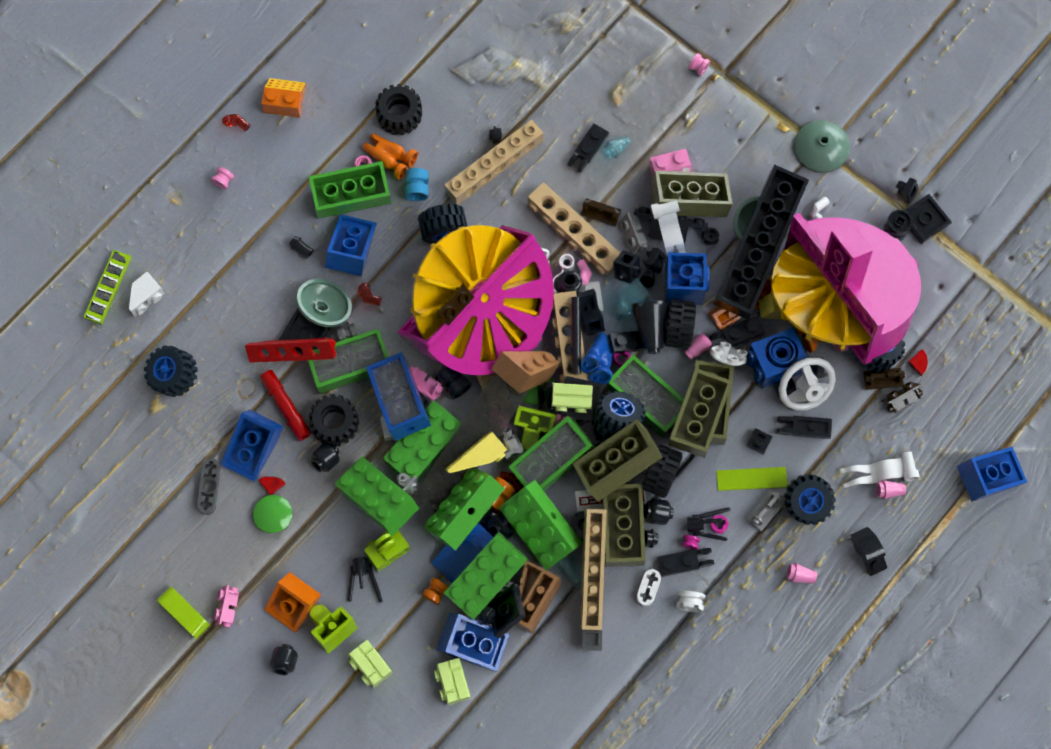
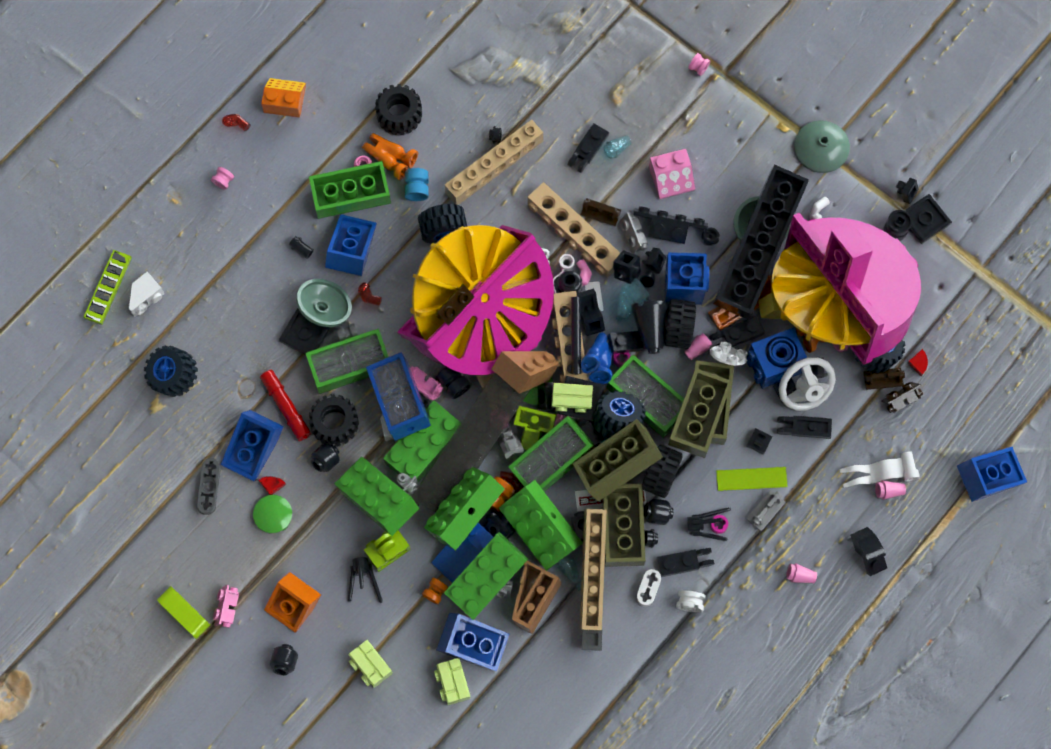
(325, 345): red piece -> none
(331, 627): lime brick -> none
(482, 452): light yellow slope -> none
(488, 615): black plate -> none
(508, 610): black tile -> none
(669, 225): white flag -> none
(690, 542): dark pink bush -> none
(696, 192): olive brick -> none
(809, 499): black wheel -> none

